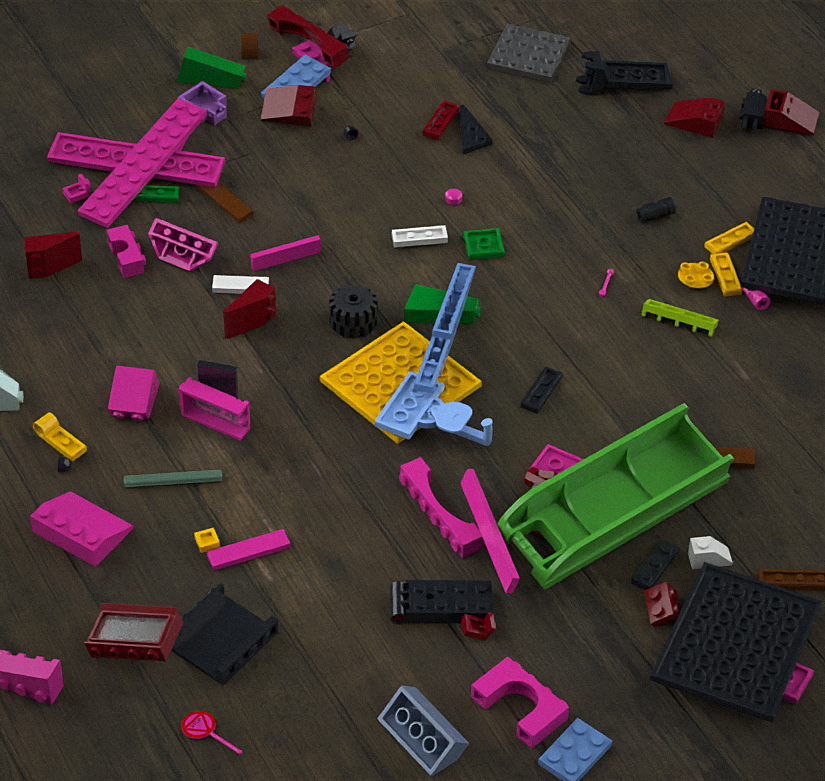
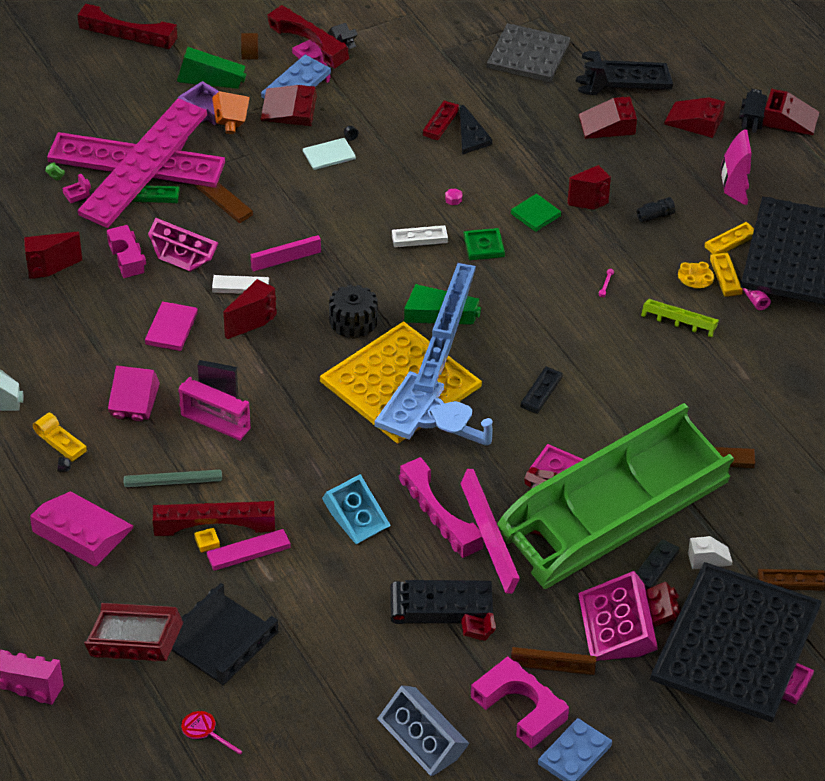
(54, 171): none -> bright green piece
(158, 34): none -> dark red arch
(171, 326): none -> dark pink tile
(175, 517): none -> dark red arch
(230, 110): none -> orange torso
(329, 153): none -> light aqua piece
(356, 509): none -> medium azure slope
(536, 212): none -> green tile
(554, 660): none -> reddish brown tile
(589, 188): none -> dark red slope
(609, 119): none -> dark red slope
(618, 619): none -> dark pink slope
(736, 167): none -> dark pink wedge

